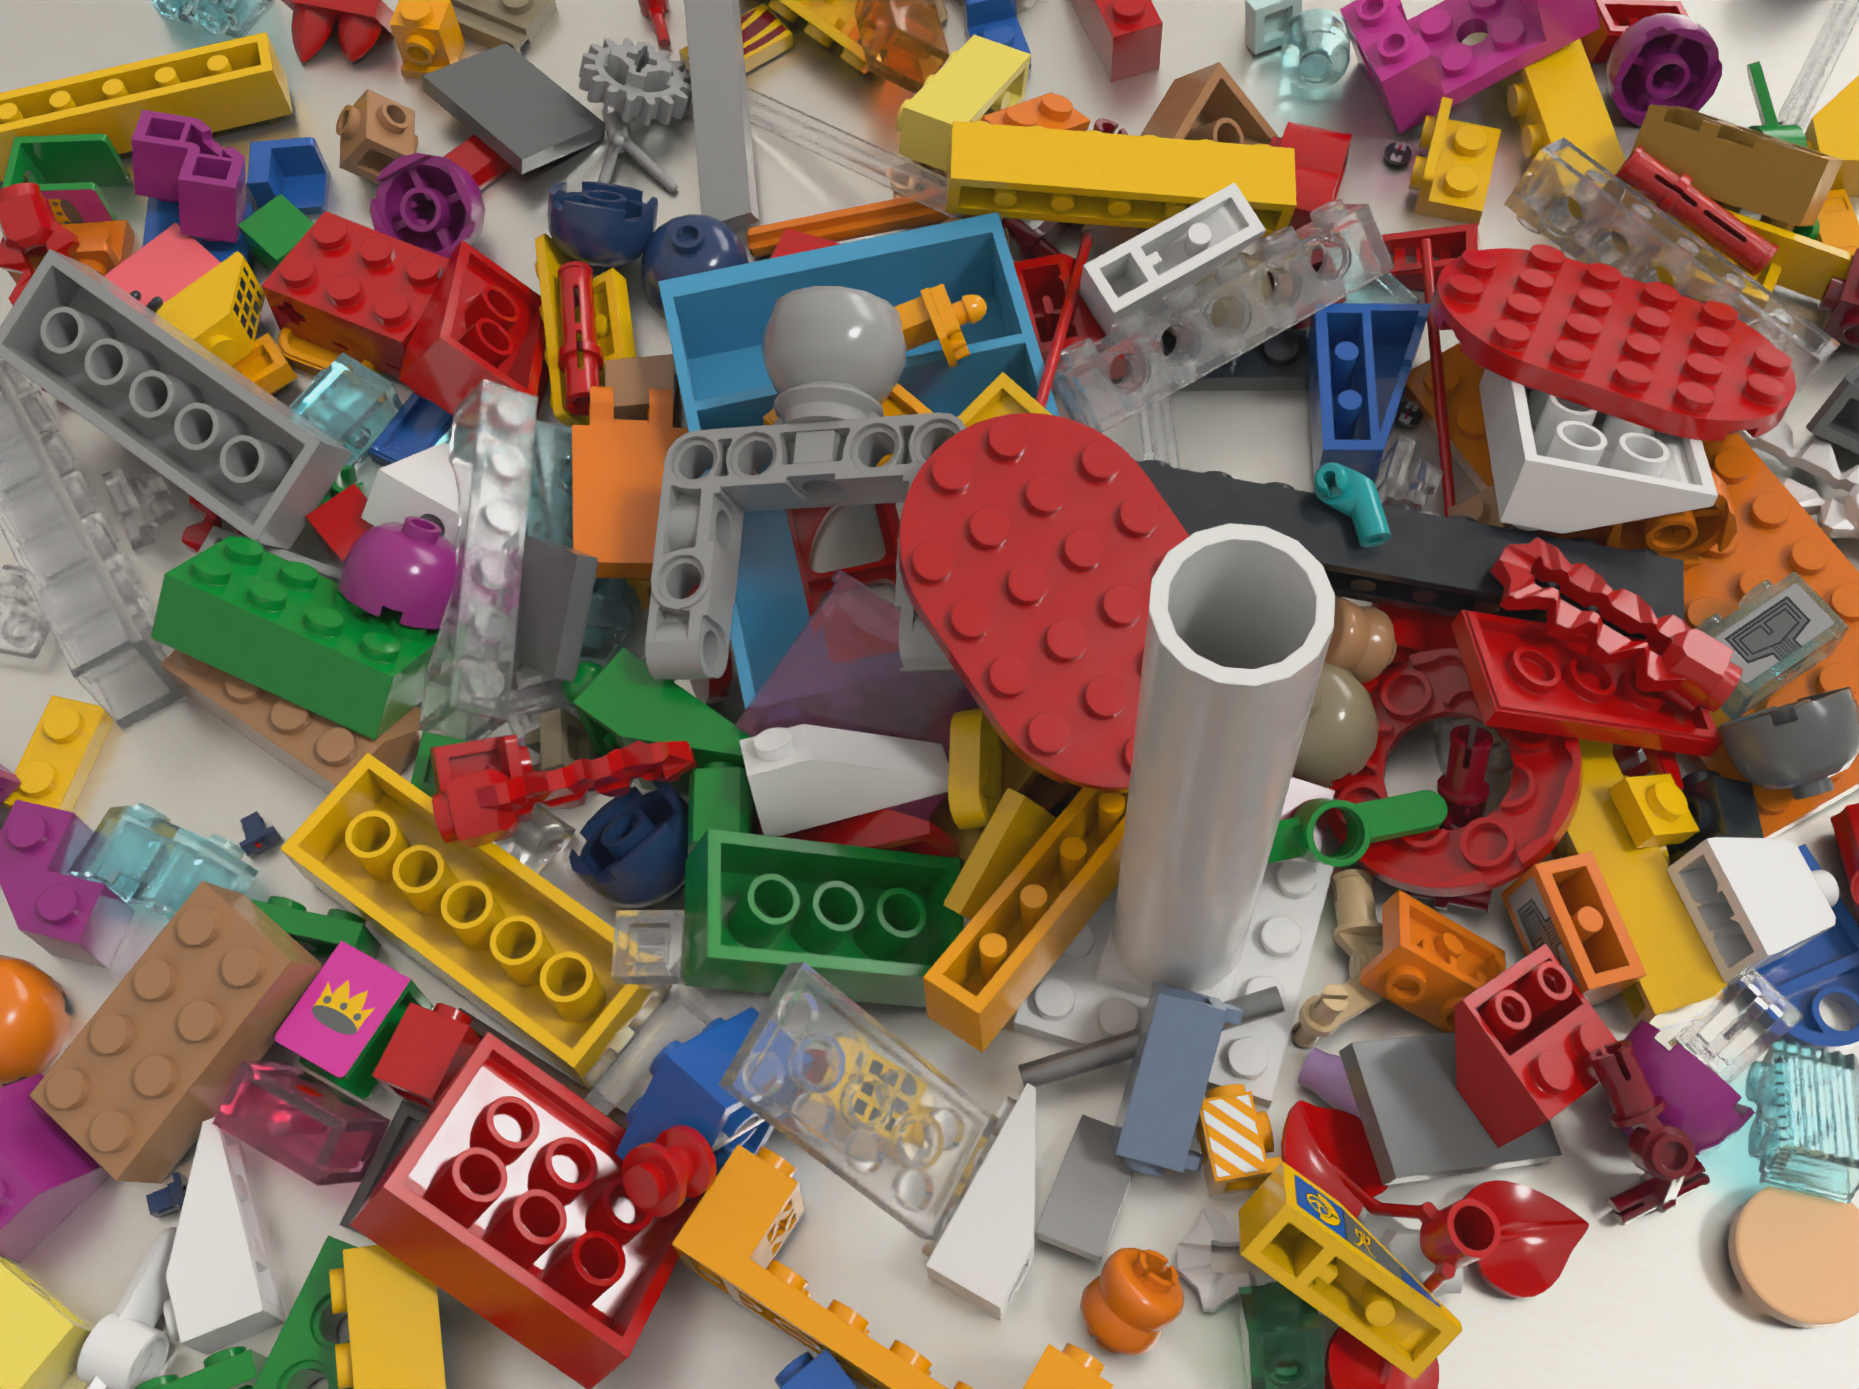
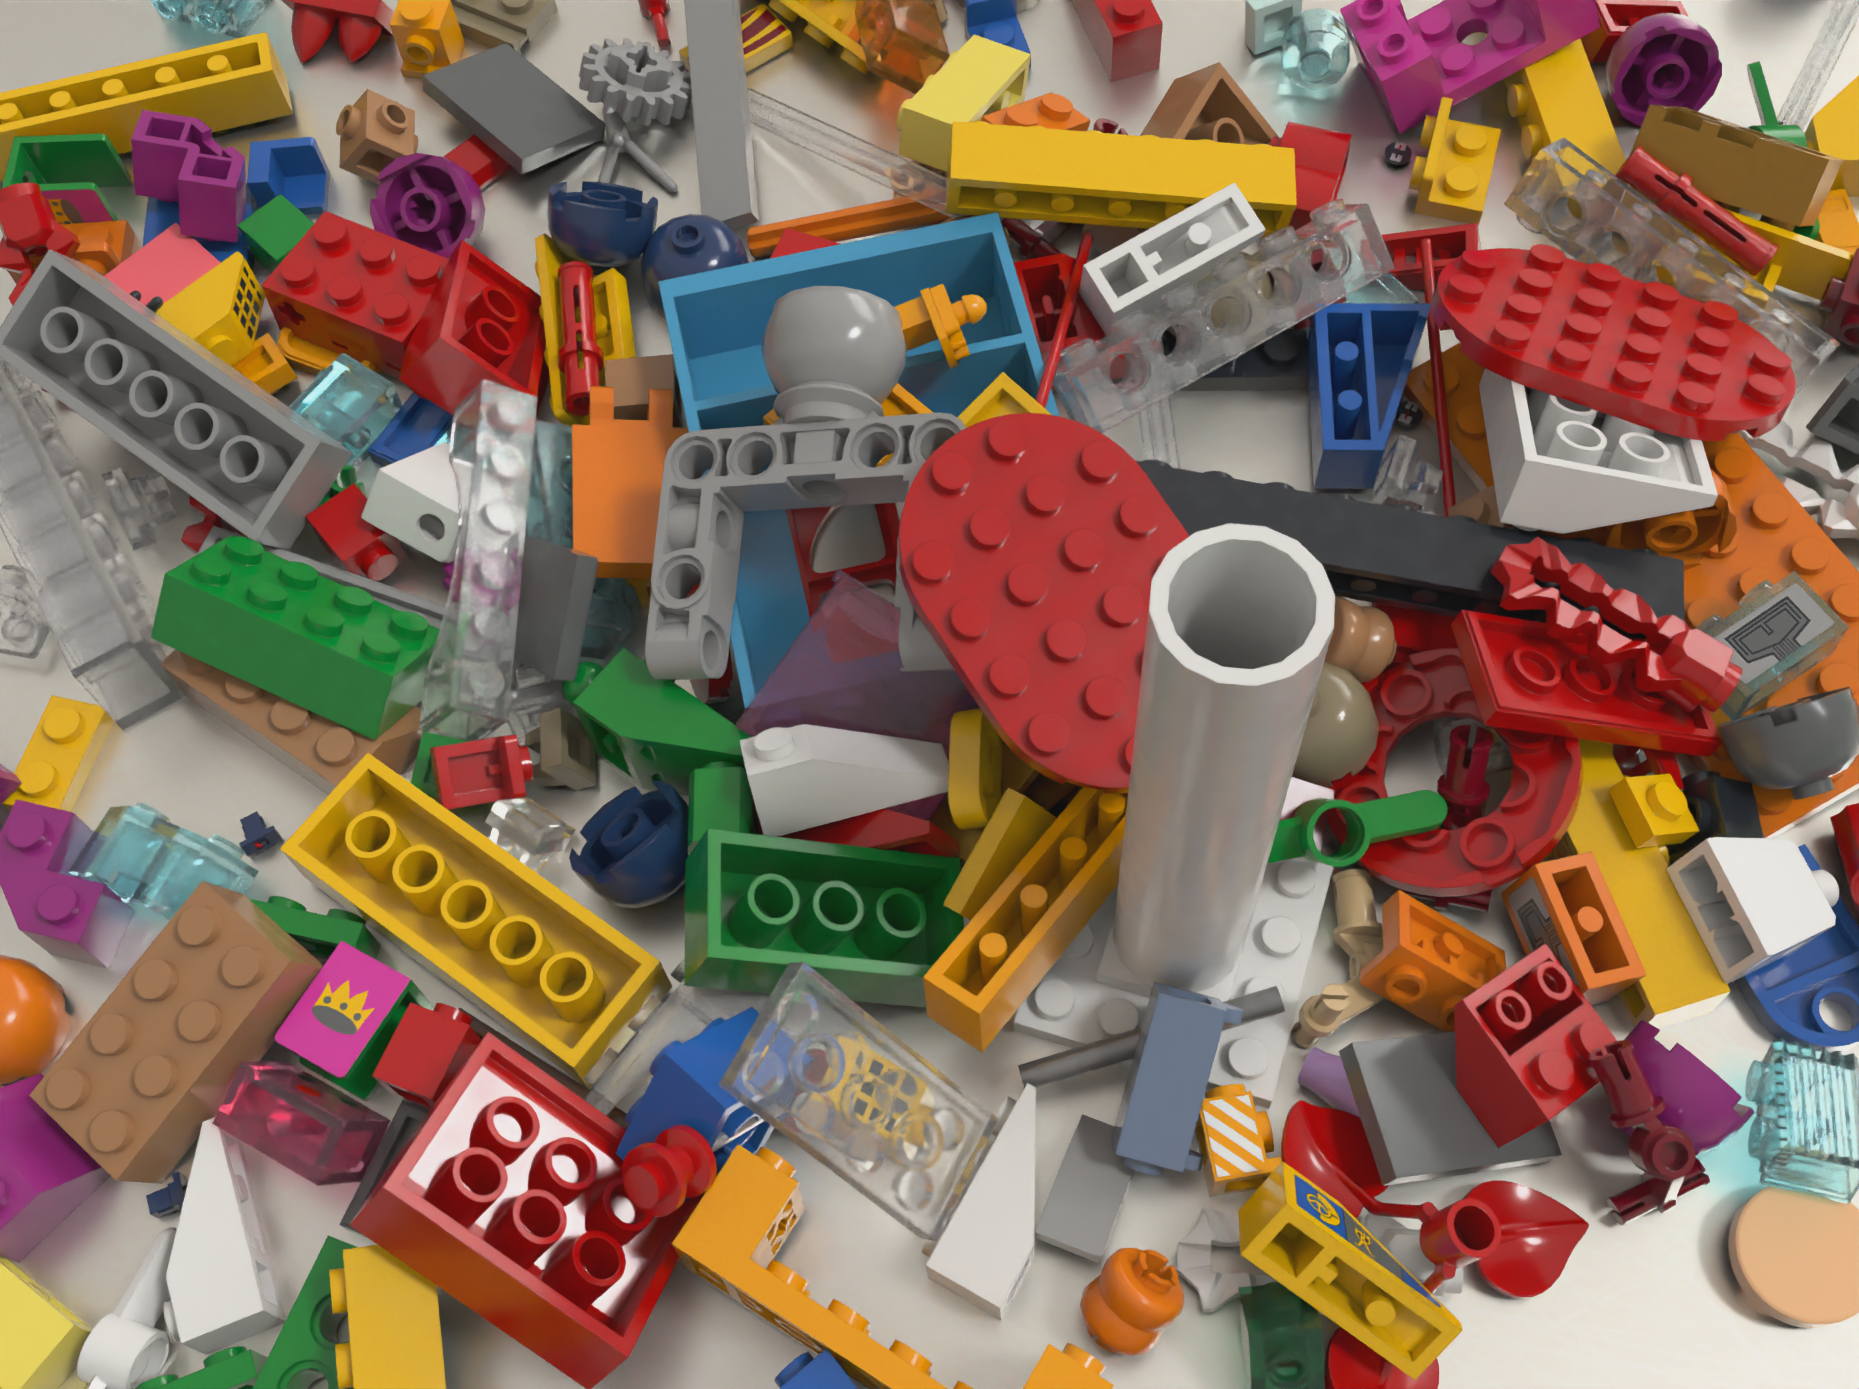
(401, 569): magenta cylinder -> none
(490, 805): red sword -> none
(649, 948): clear tile -> none
(1355, 497): teal arm -> none
(1710, 1052): clear tile -> none

